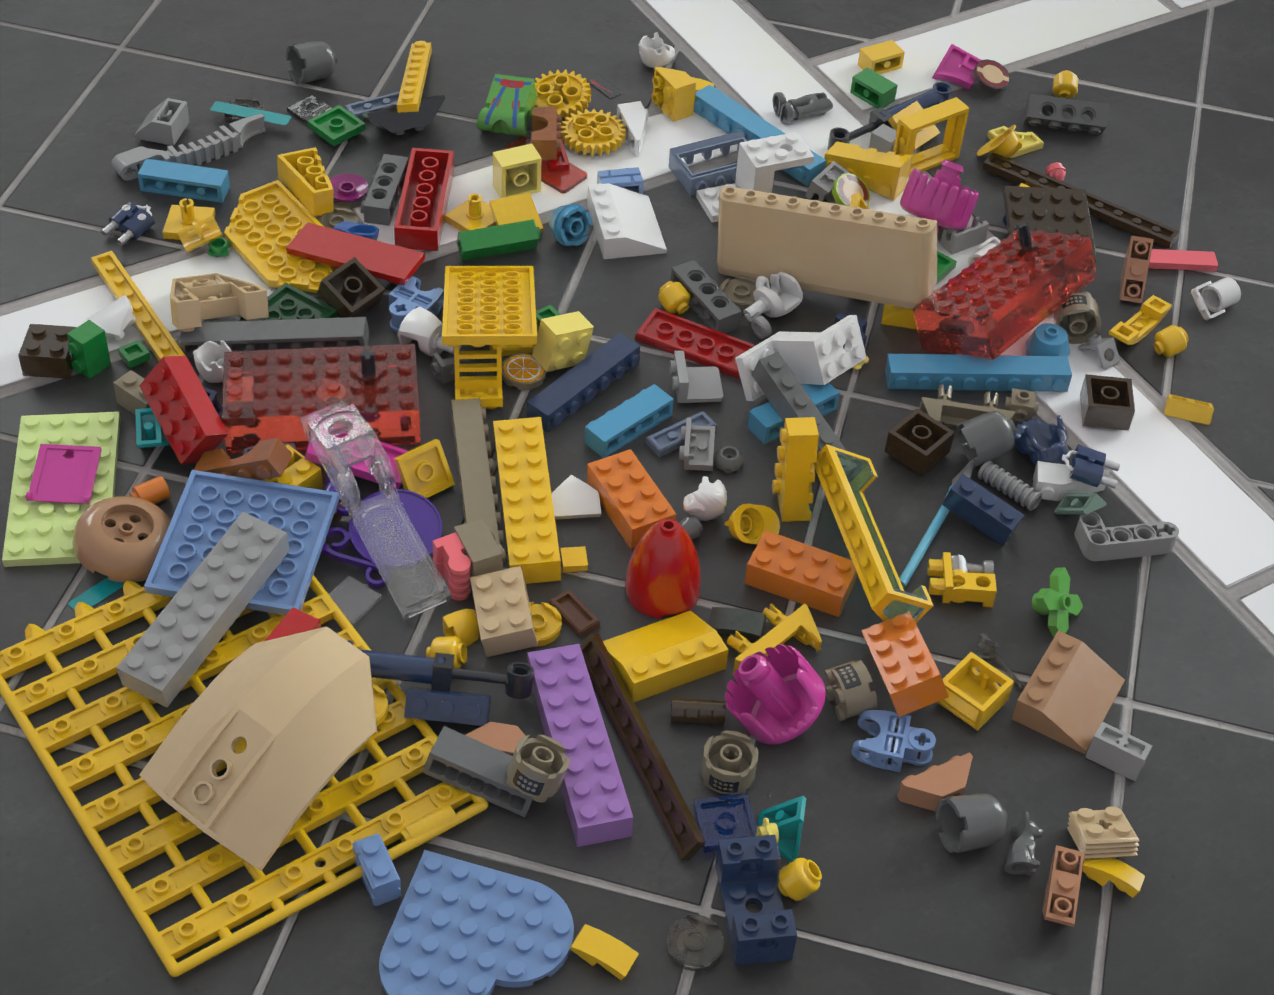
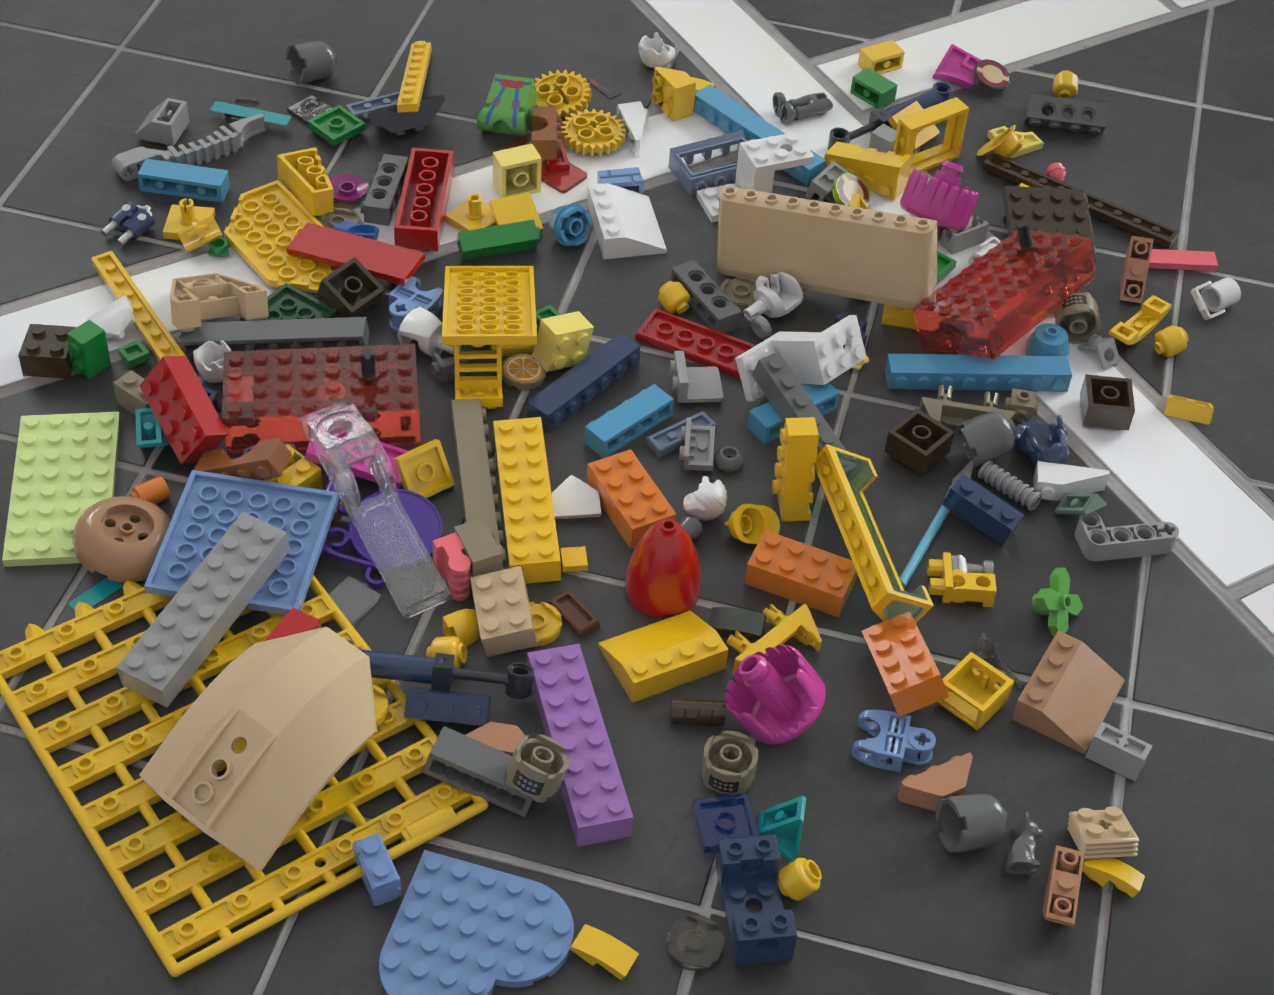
(64, 474): dark pink container -> none
(642, 749): dark brown plate -> none
(768, 829): light yellow plate -> none
(850, 689): dark tan brick -> none
(1089, 466): dark blue piece -> none

